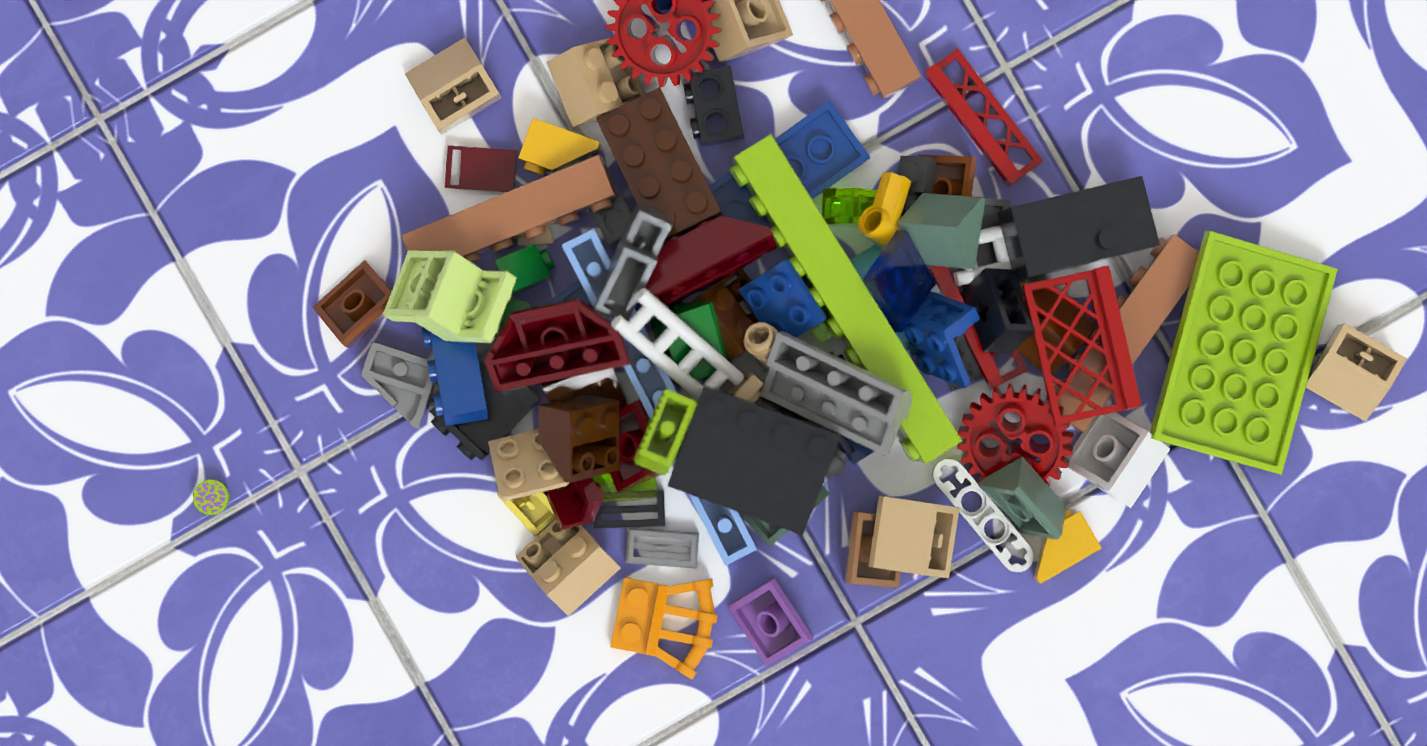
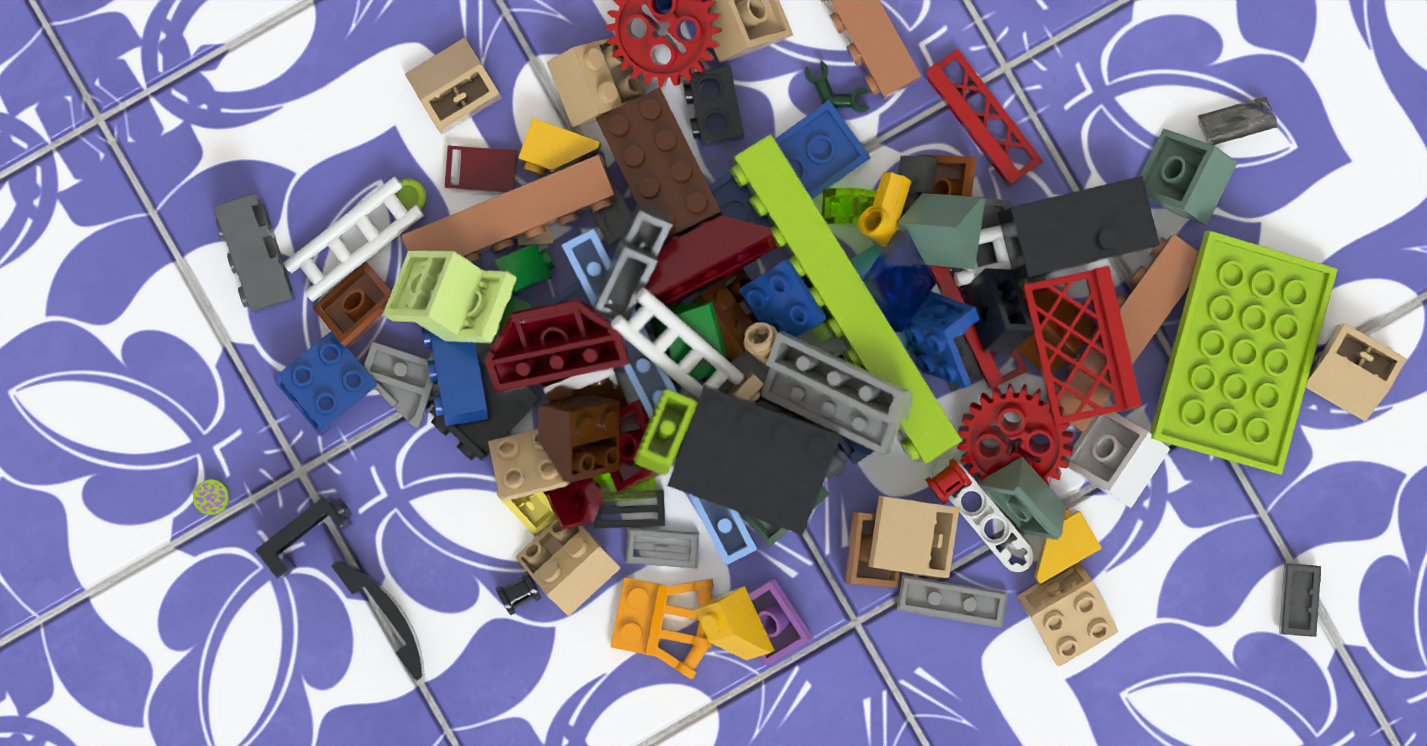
(254, 253): none -> dark grey wedge
(273, 549): none -> black panel
(325, 382): none -> blue bracket
(376, 239): none -> white bar
(410, 653): none -> black slope
(412, 194): none -> lime tile
(518, 593): none -> black bush
(734, 624): none -> yellow slope
(838, 100): none -> dark green arm
(948, 481): none -> red bush
(952, 601): none -> light grey tile
(1068, 613): none -> tan bracket
(1186, 175): none -> sand green slope
(1237, 121): none -> clear smoke plate
(1300, 599): none -> dark grey plate

